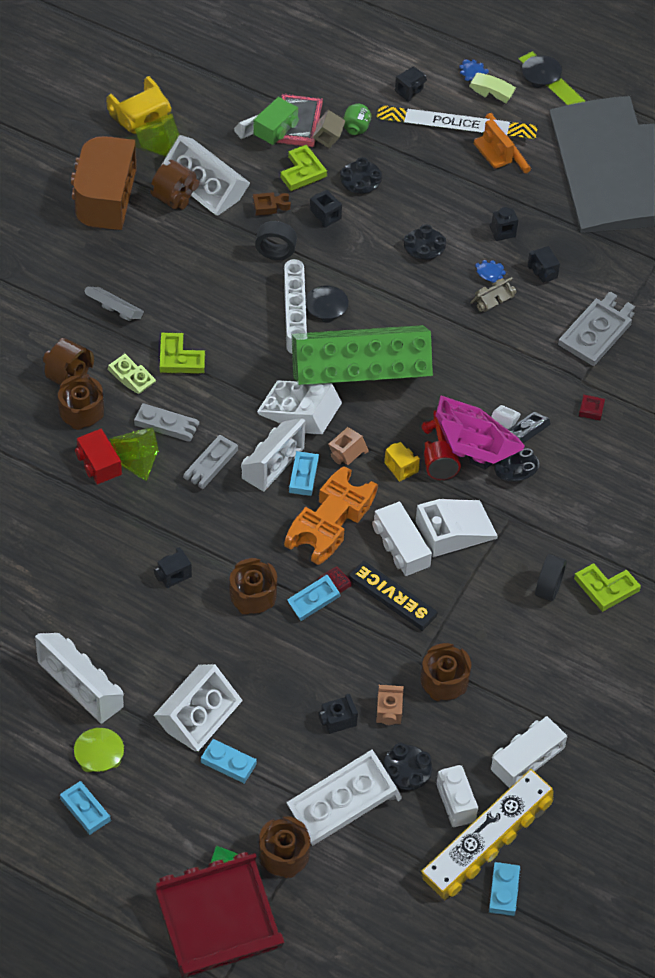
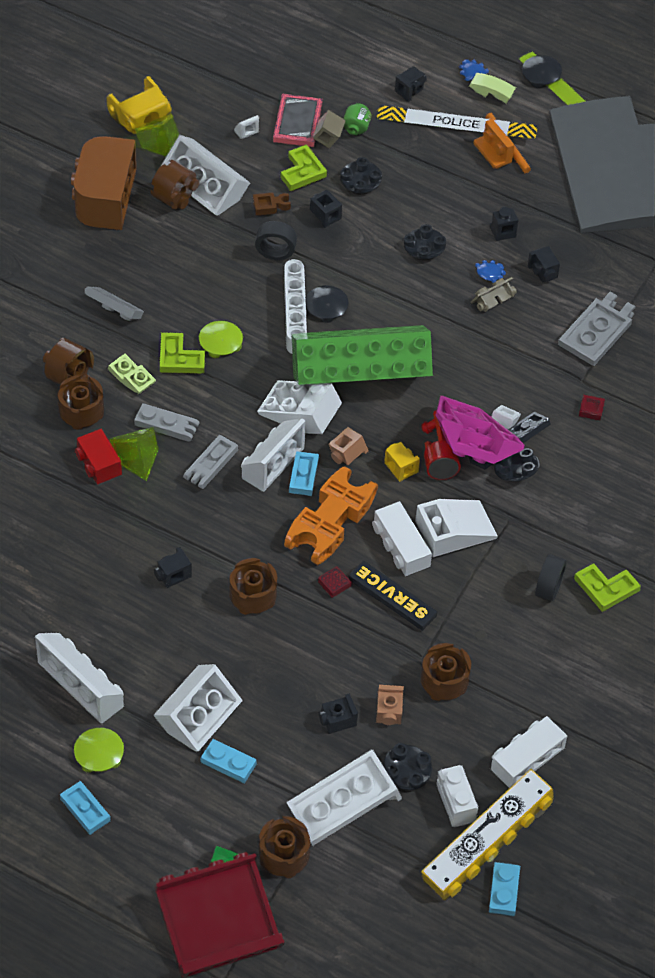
(220, 338): none -> lime dish
(275, 121): bright green brick -> none
(313, 597): medium azure plate -> none

